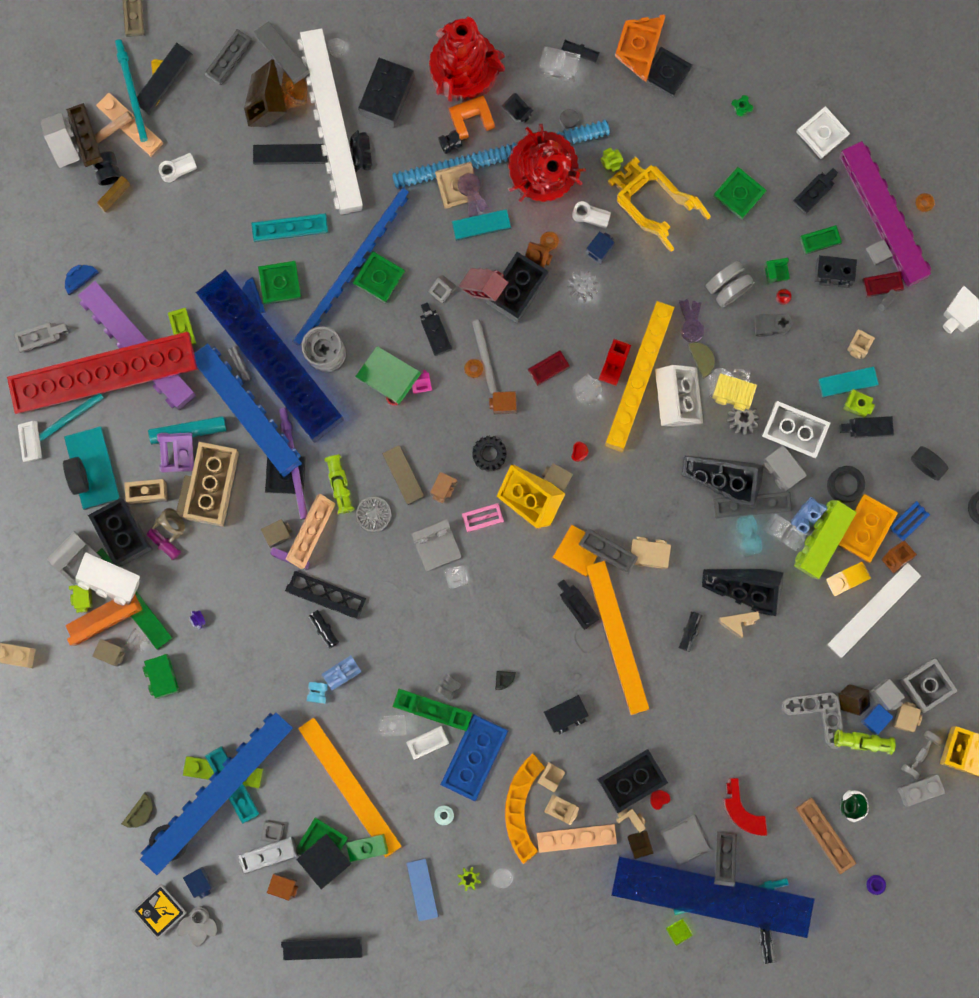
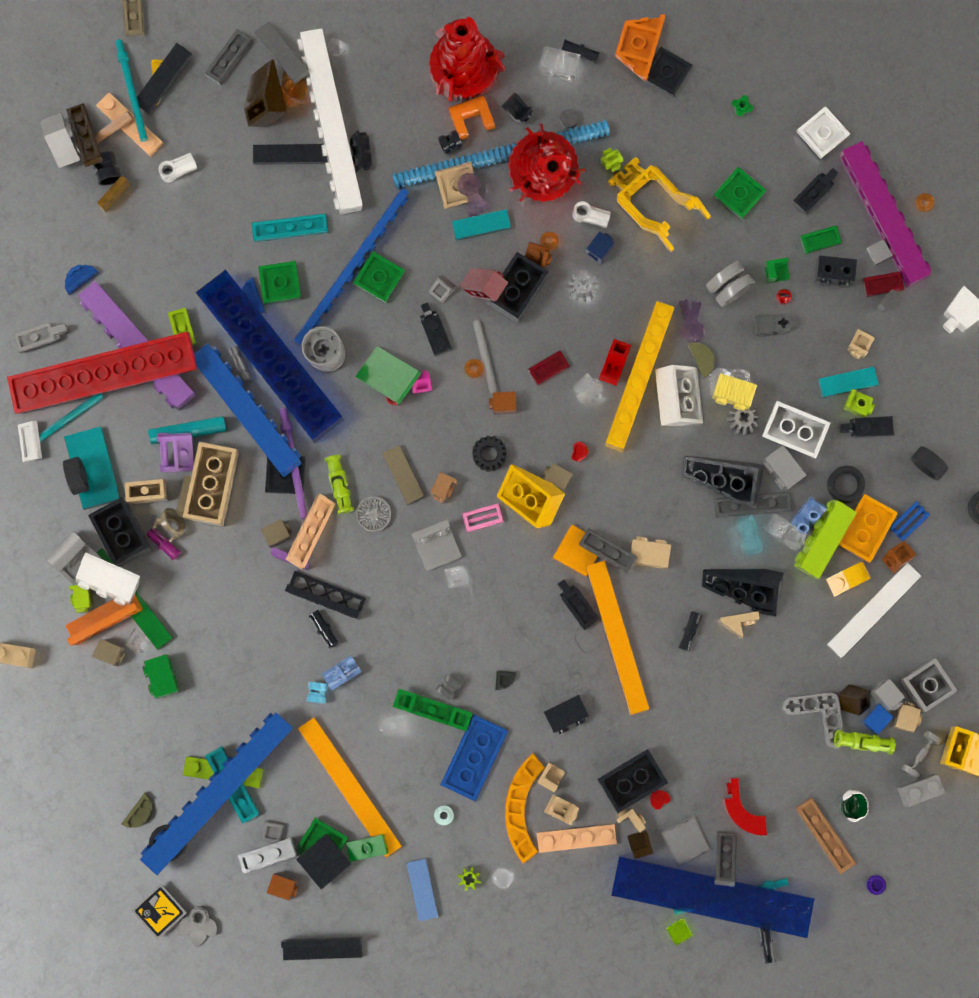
(197, 619): dark purple plate -> none
(198, 883): dark blue brick -> none
(386, 92): black brick -> none
(427, 742): white tile -> none

